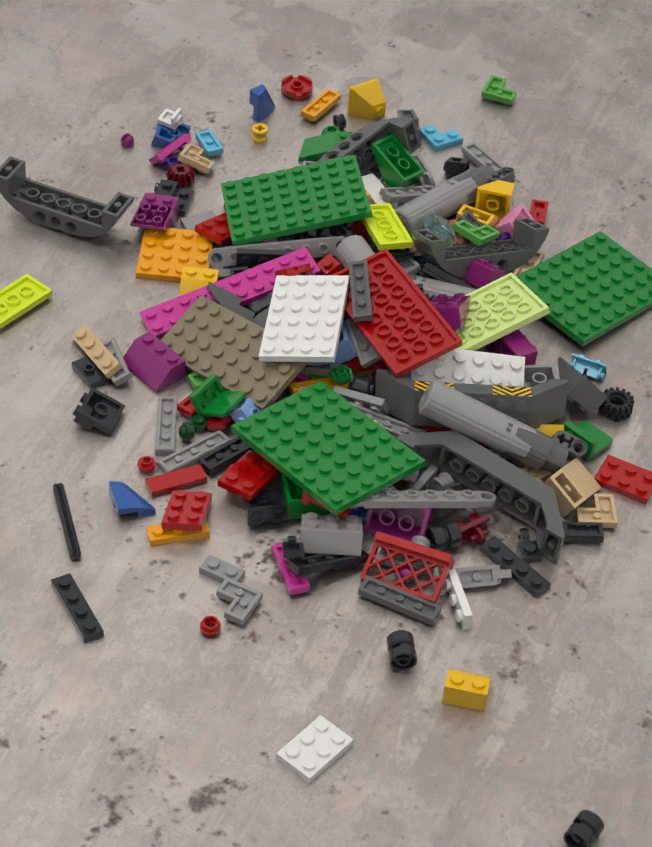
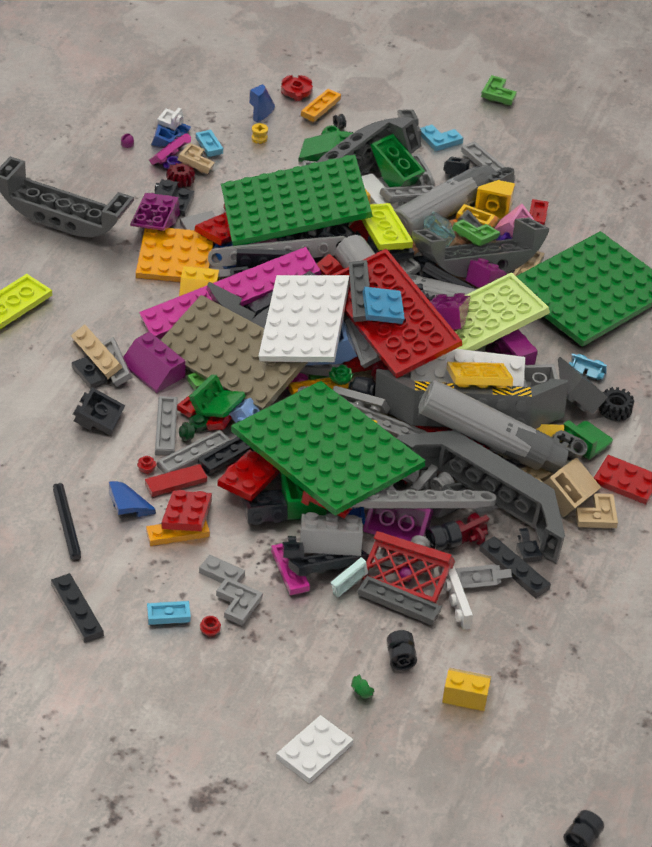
(168, 612): none -> medium azure plate
(304, 269): red plate -> none
(349, 577): none -> light aqua tile
(361, 687): none -> green plate
(366, 100): yellow slope -> none
(383, 305): none -> dark azure plate
(479, 374): none -> yellow plate
(583, 532): black plate -> none

